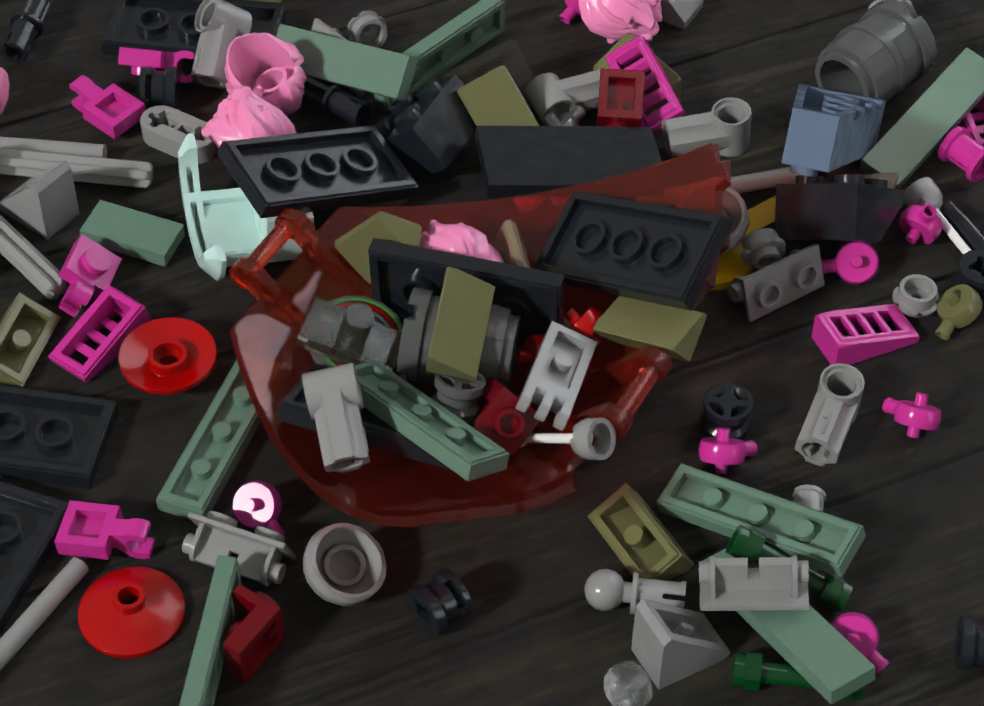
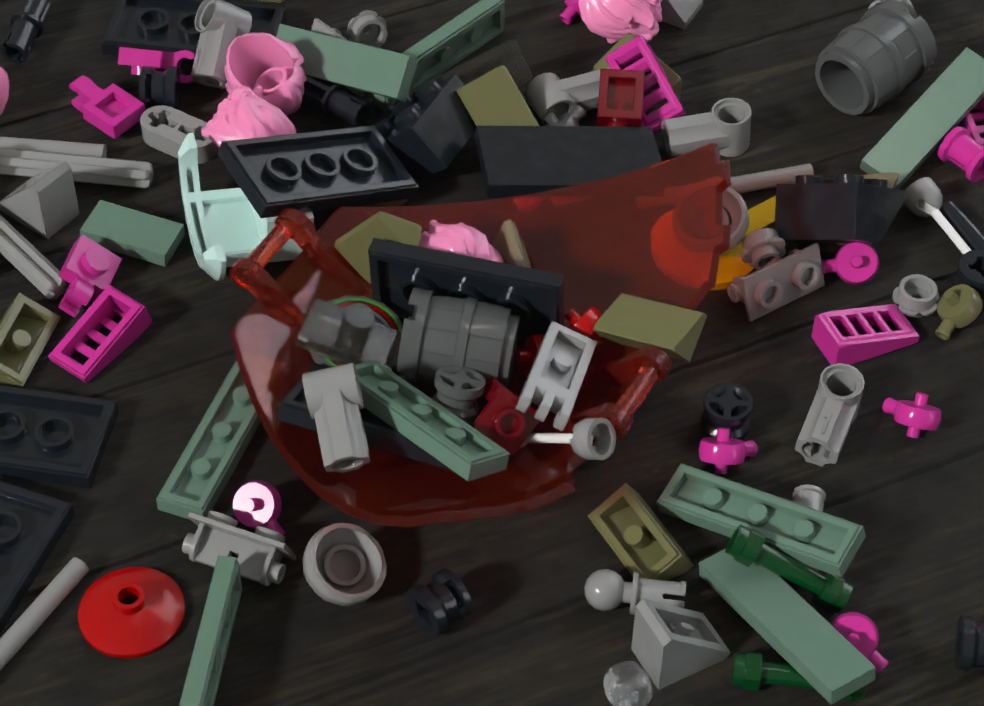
(96, 528): dark pink plate -> none
(167, 356): red dish -> none
(254, 634): dark red bracket -> none
(460, 325): olive slope -> none
(634, 248): black tile -> none
(775, 585): light grey hinge -> none
(830, 129): sand blue wedge -> none
(920, 224): dark pink piece -> none

